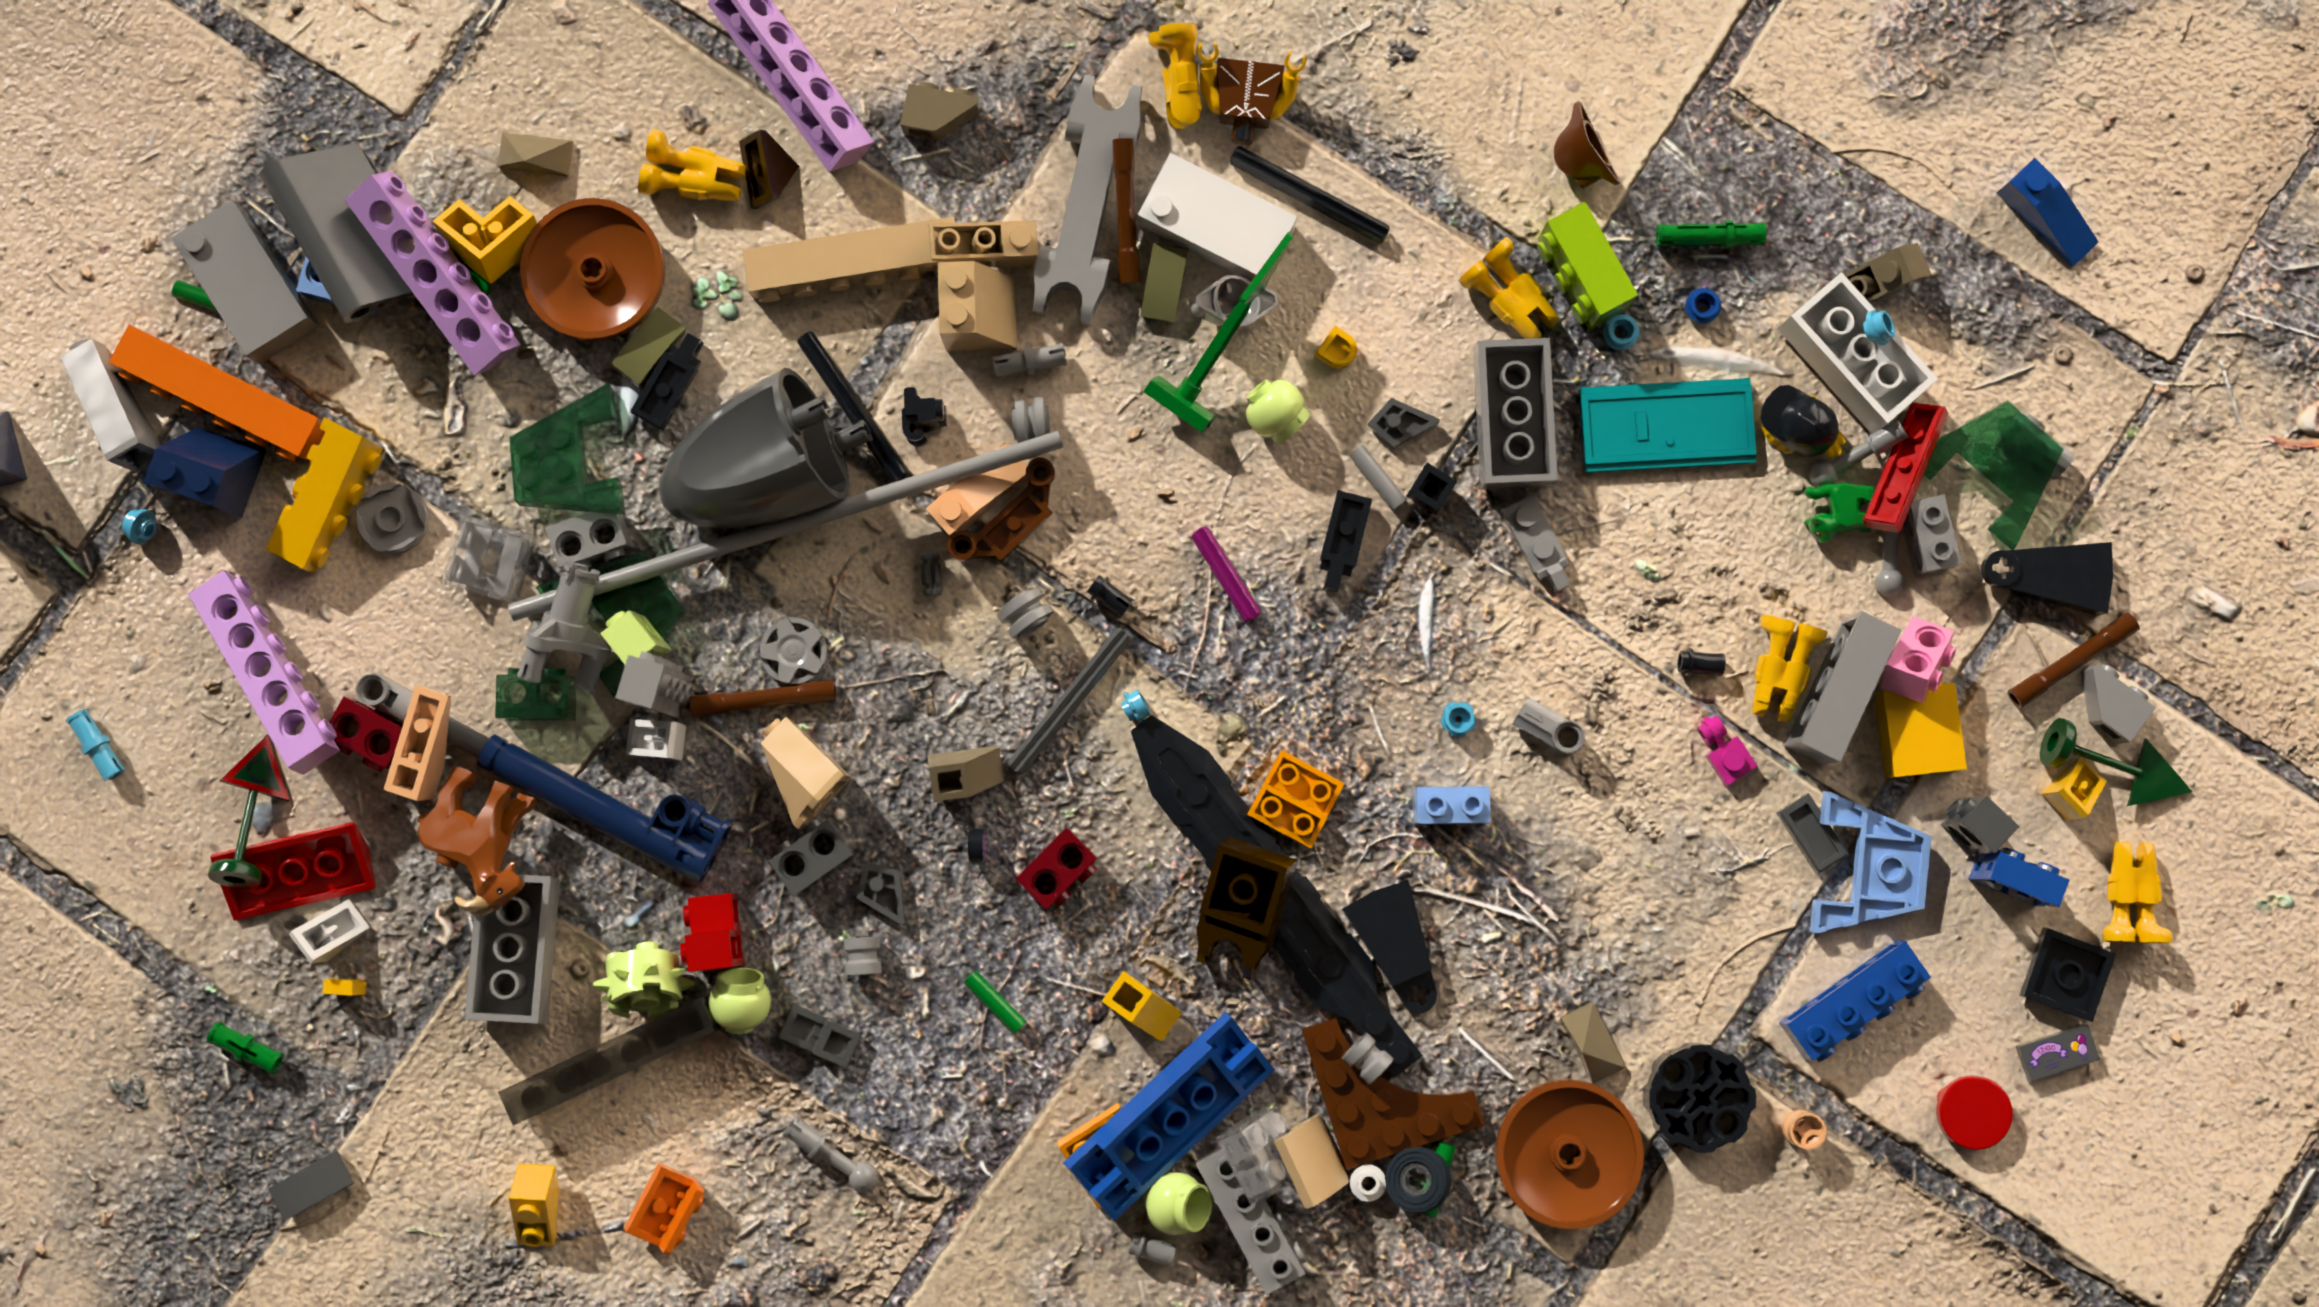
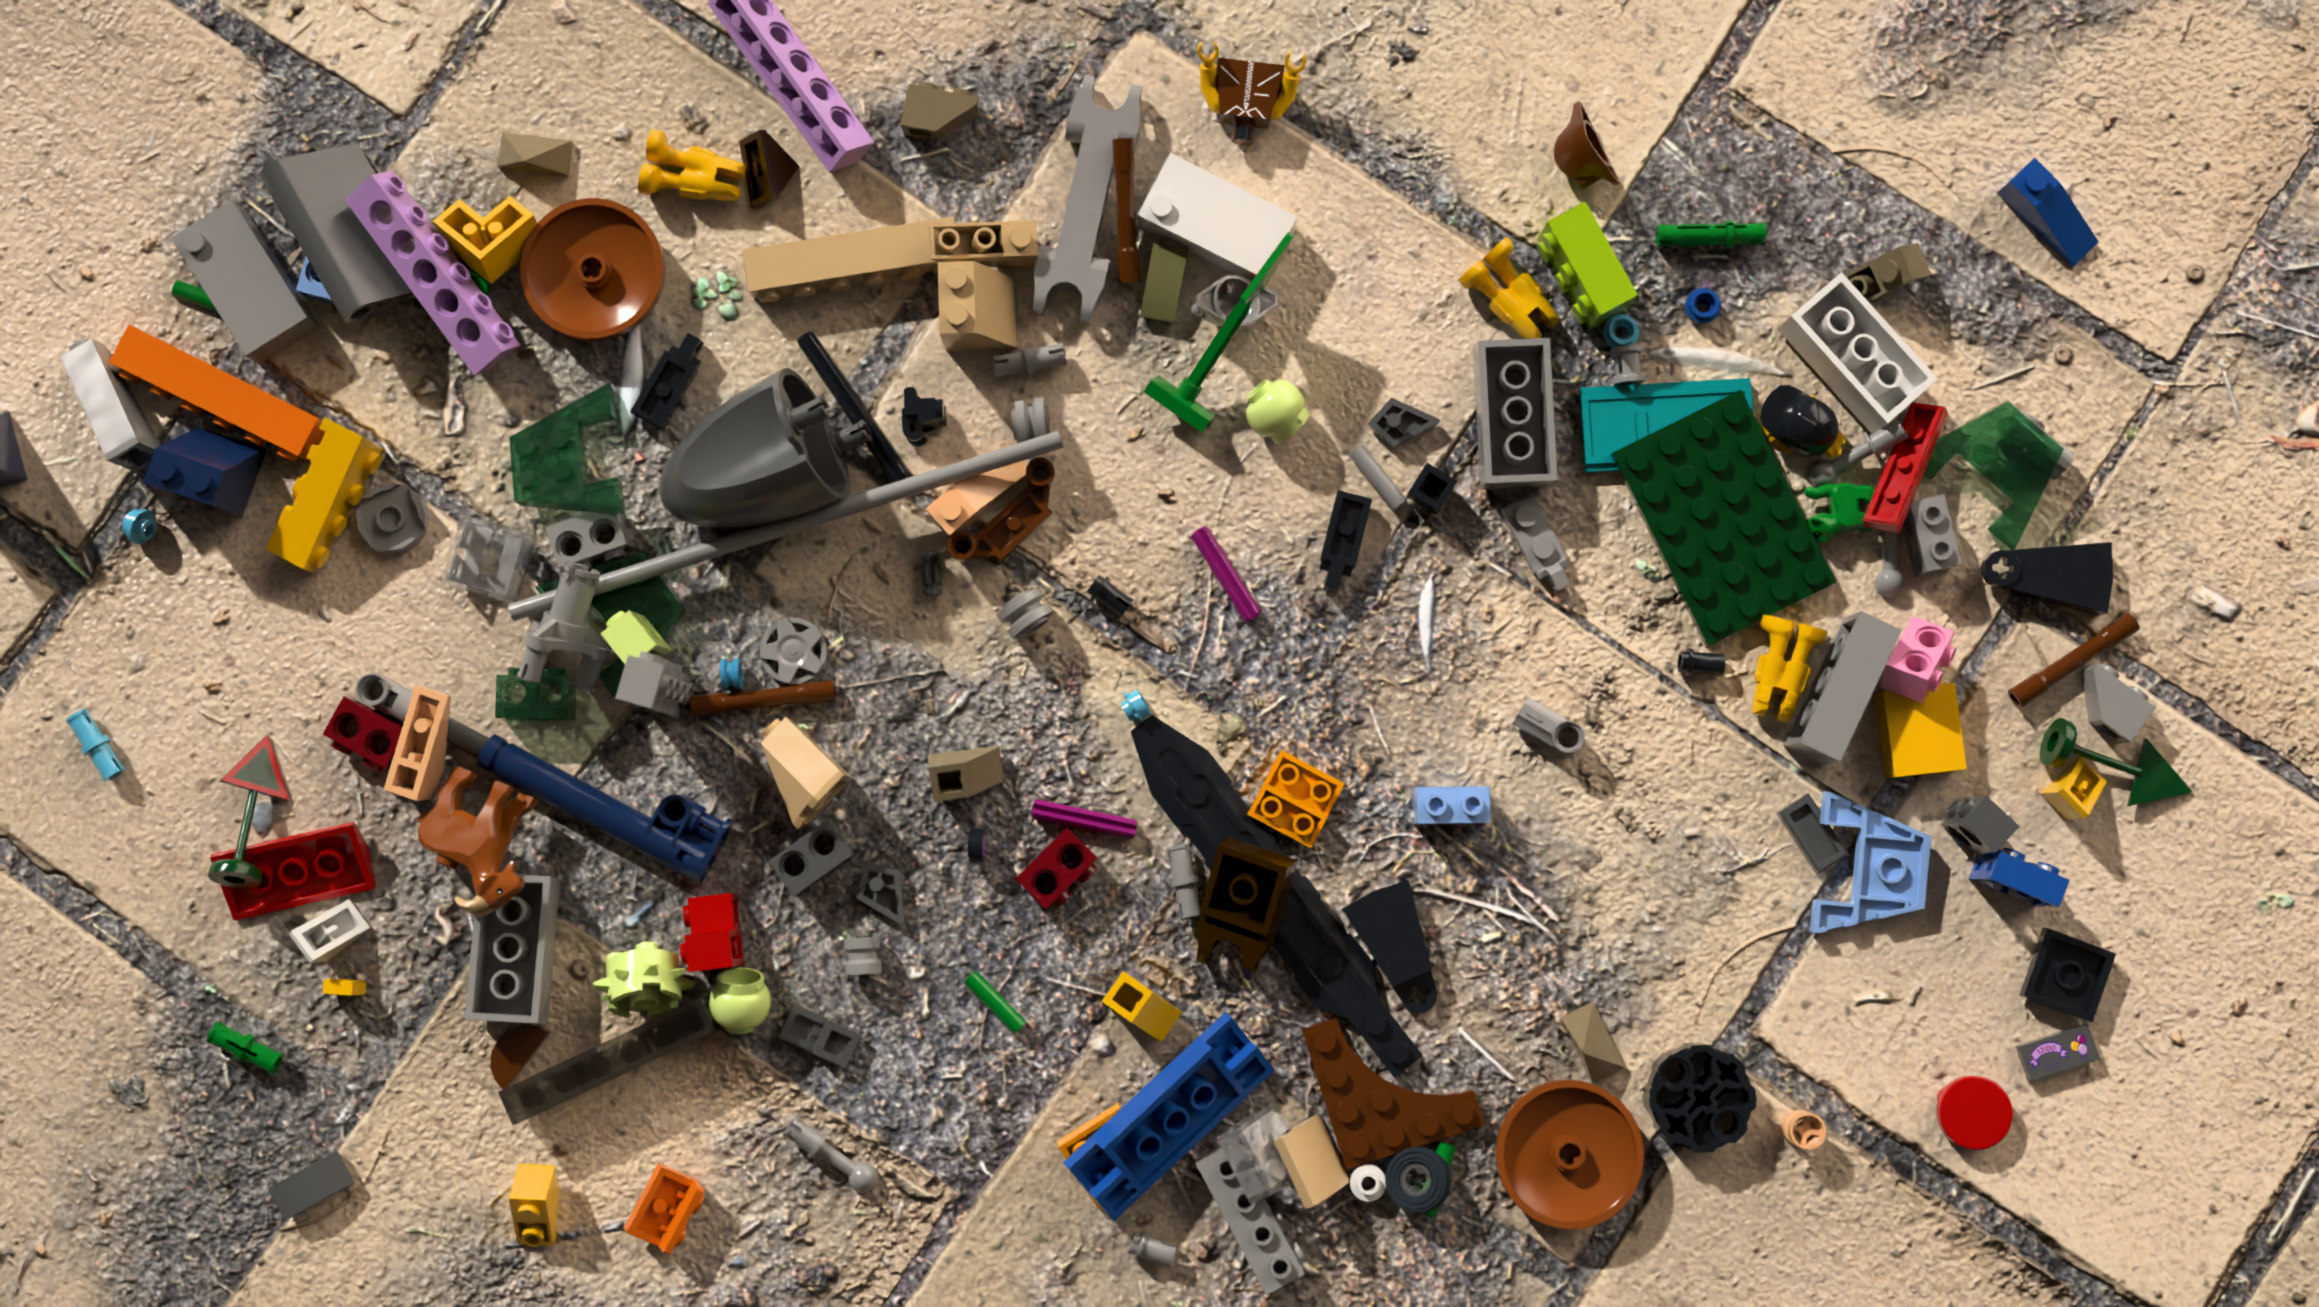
(214, 604): lavender brick -> none
(514, 1051): none -> reddish brown tile
(646, 347): olive slope -> none
(656, 739): white slope -> none
(731, 674): none -> dark azure bush
(1069, 701): dark grey axle -> none
(1084, 819): none -> magenta axle
(1178, 1204): yellowish green piece -> none
(1181, 77): yellow piece -> none
(1184, 881): none -> light grey pin
(1309, 194): black axle -> none
(1337, 349): yellow tile -> none
(1367, 1058): light grey wheel -> none
(1468, 719): medium azure plate -> none
(1627, 365): none -> light grey bush
(1723, 518): none -> dark green plate
(1729, 759): dark pink plate -> none
(1855, 1000): blue brick -> none
(1879, 327): medium azure plate -> none
(2137, 886): yellow piece -> none

